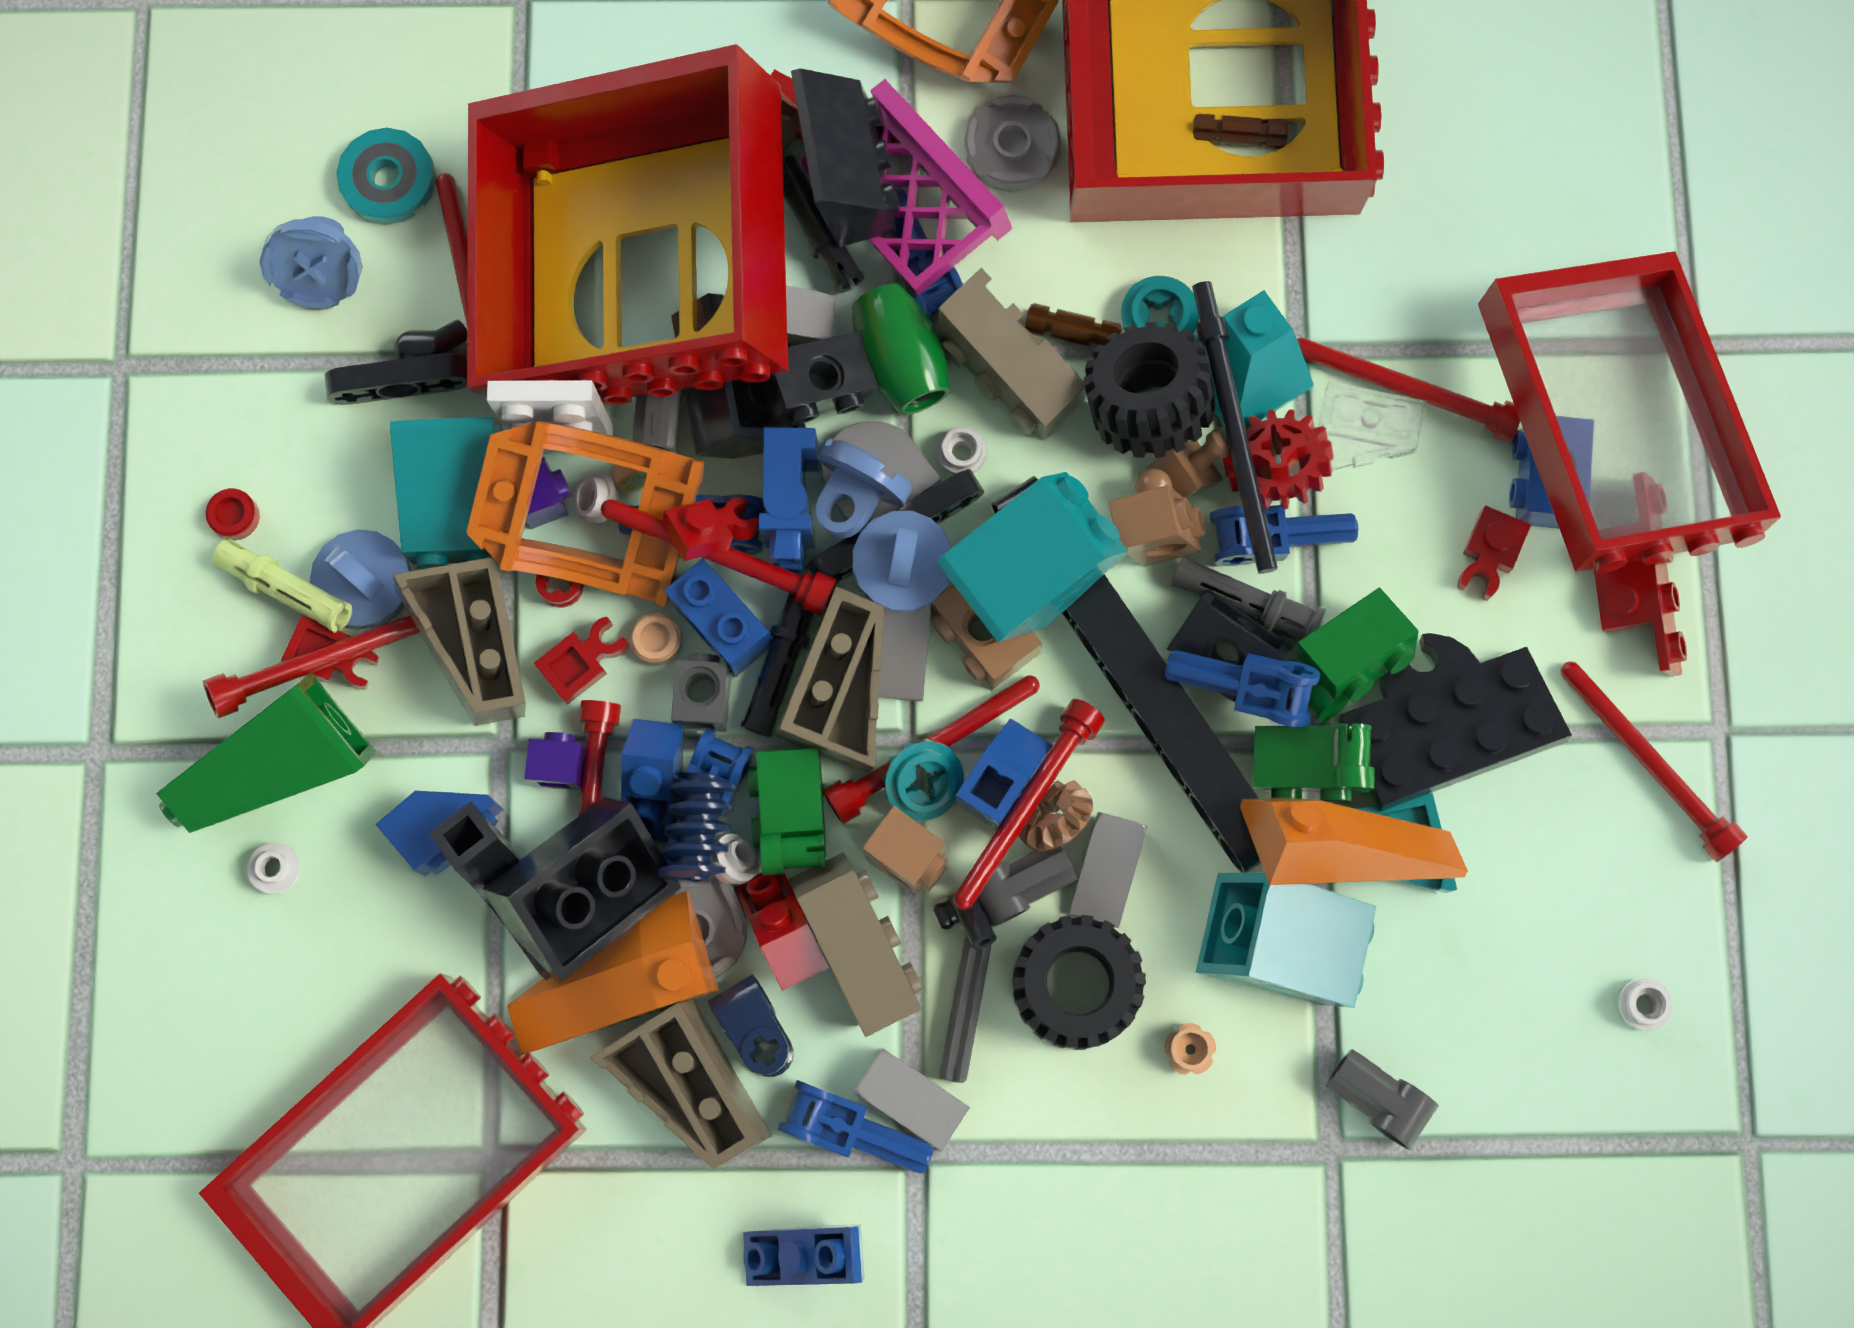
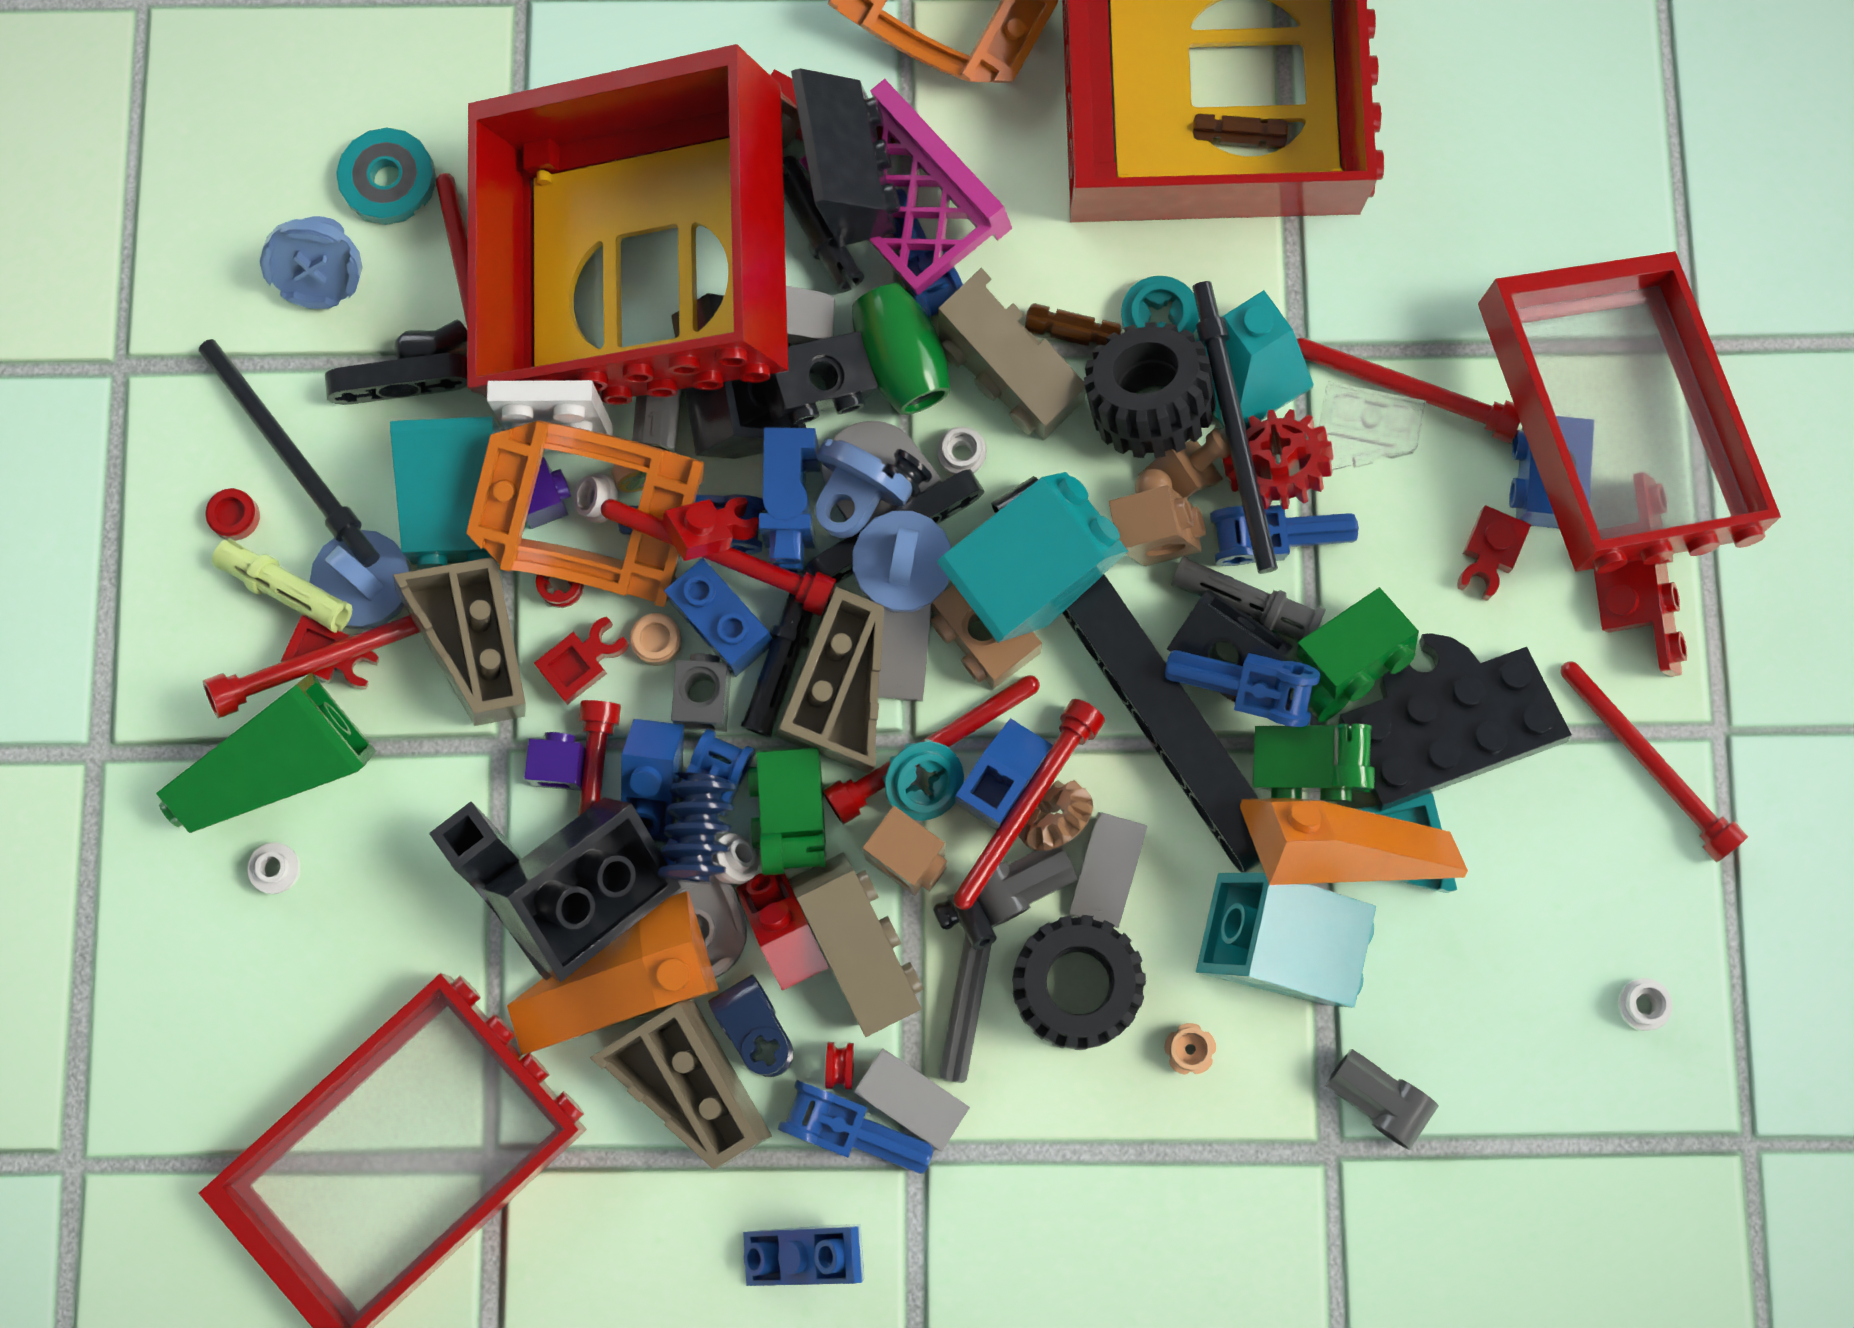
(339, 520): none -> black bar
(420, 813): blue slope -> none
(839, 1066): none -> red bush
(910, 468): none -> black bush
(1012, 143): light grey tile -> none

